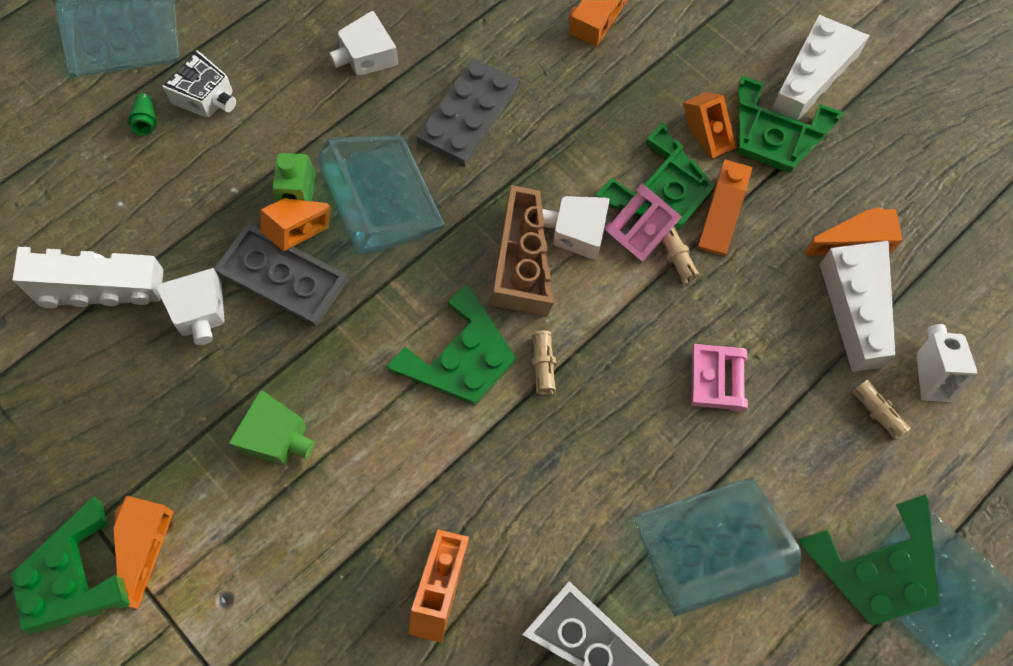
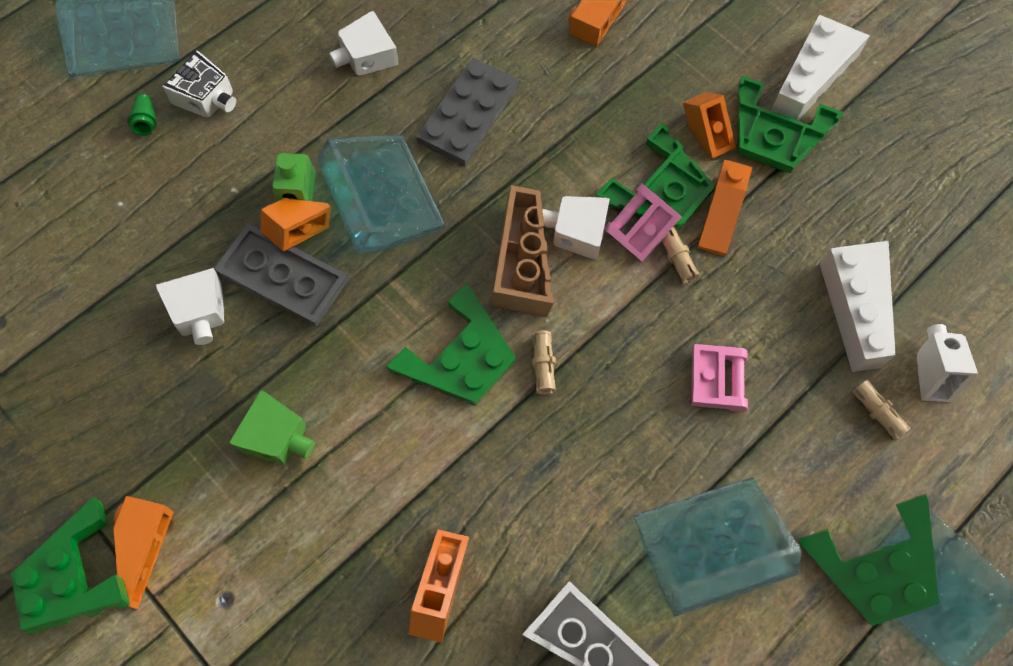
(87, 278): white wedge -> none
(867, 227): orange slope -> none

